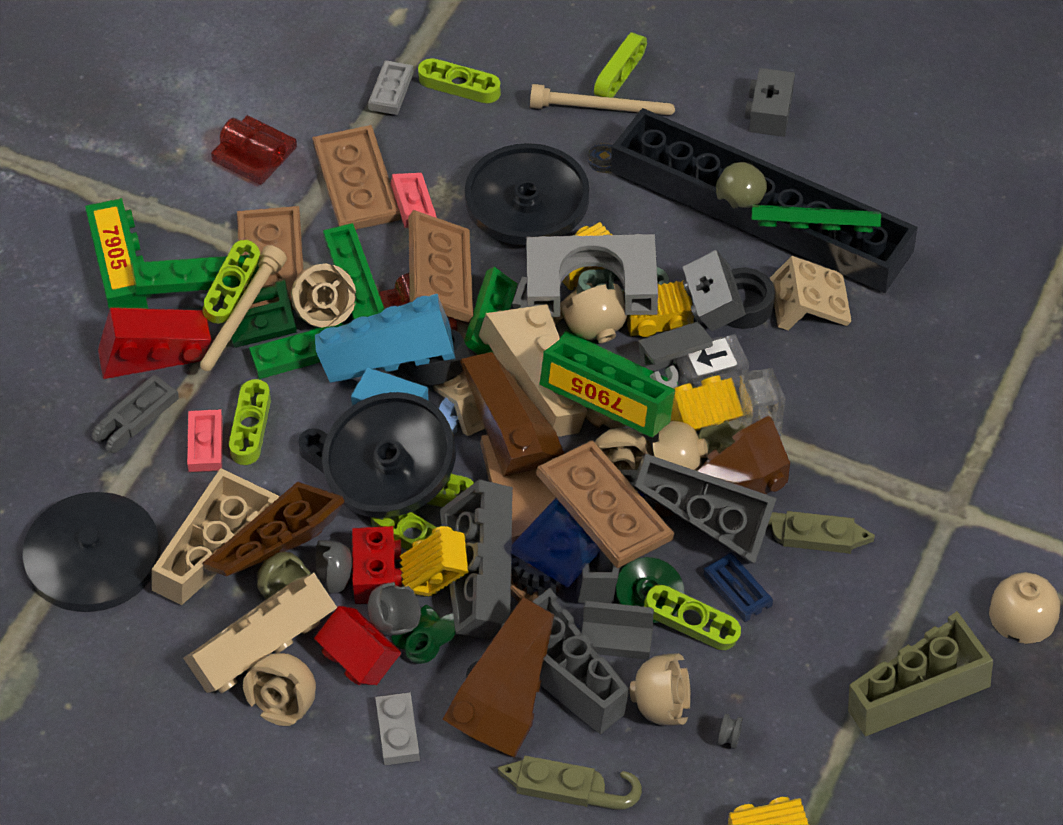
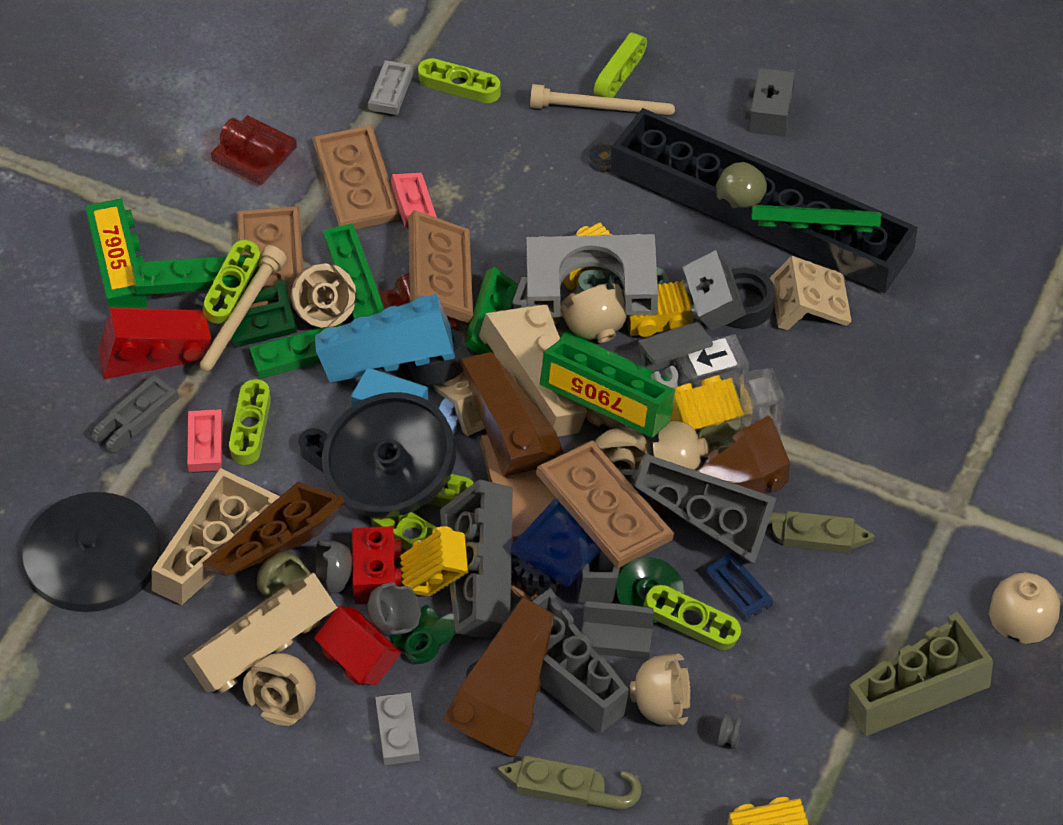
(526, 193): black dish -> none

